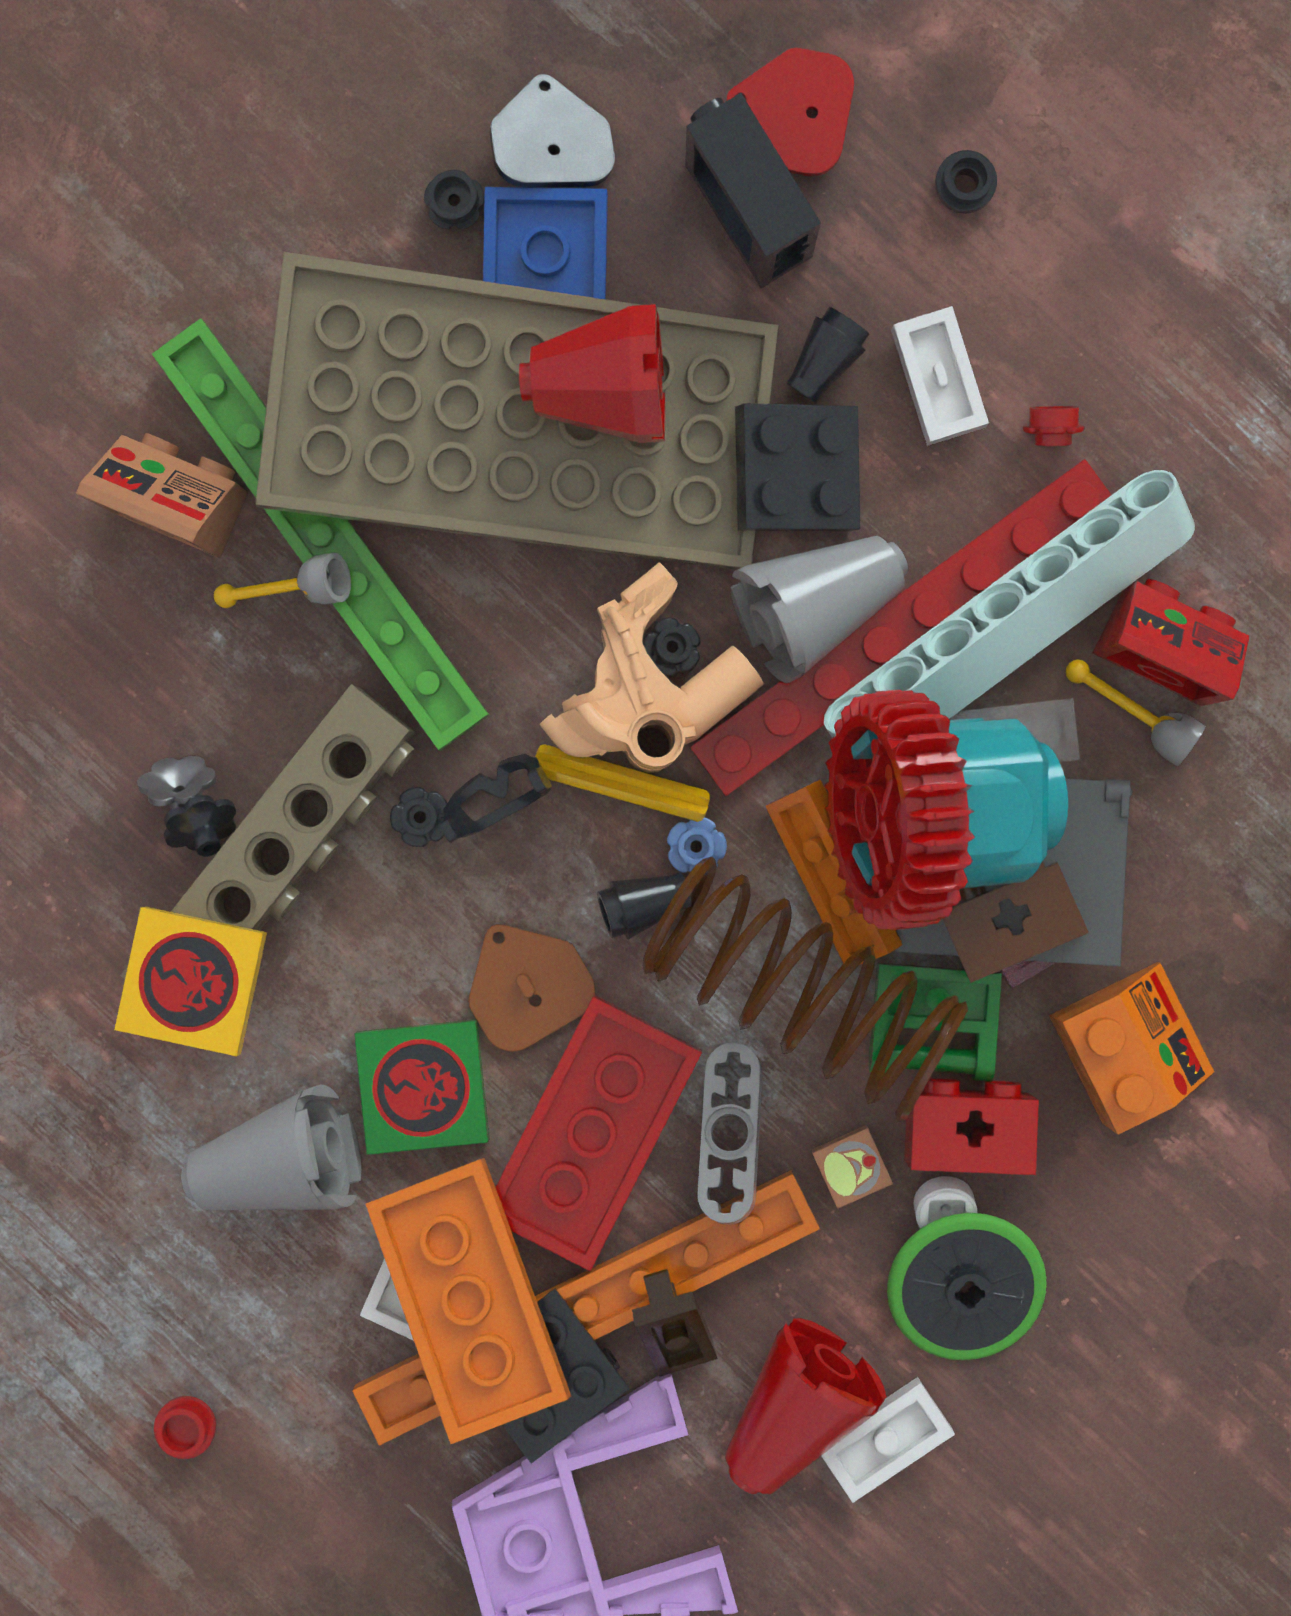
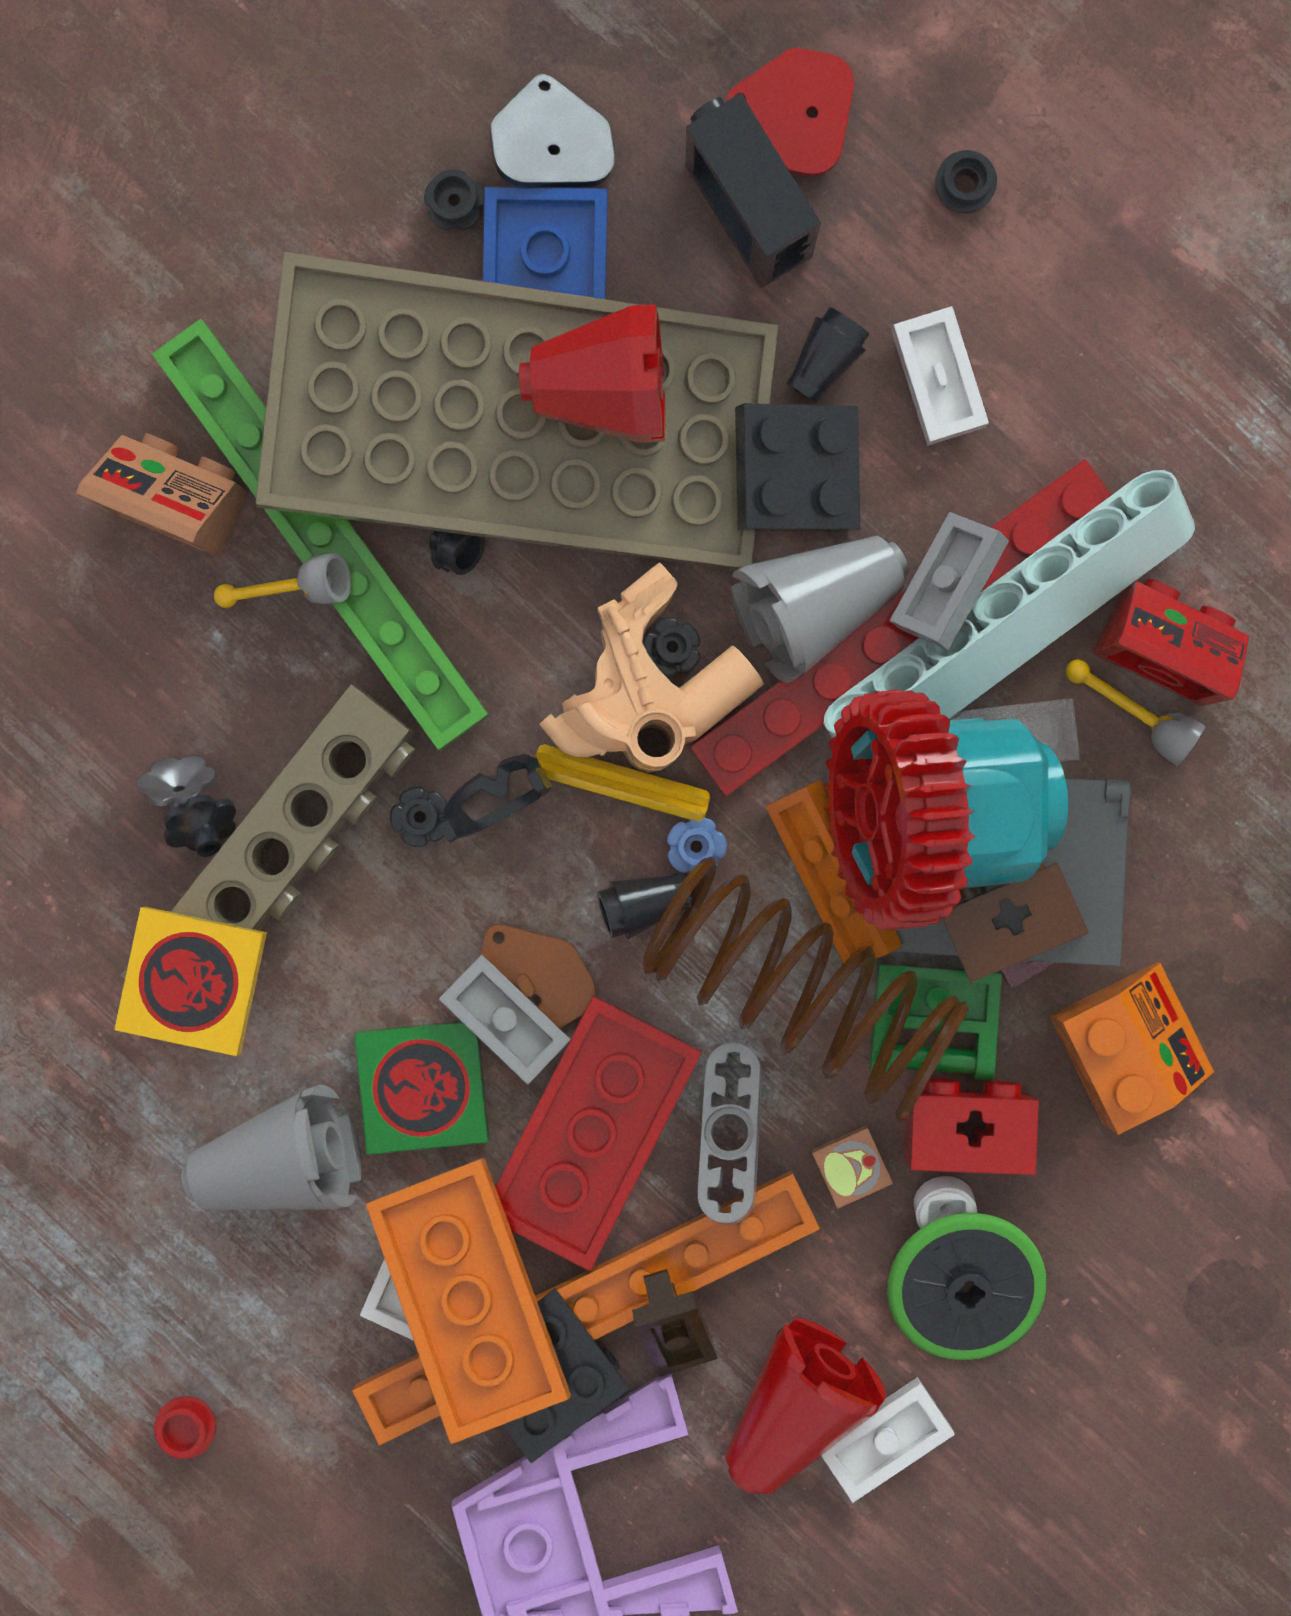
(455, 551): none -> black plate
(504, 1019): none -> light grey plate
(949, 580): none -> light grey plate
(1053, 425): red plate -> none

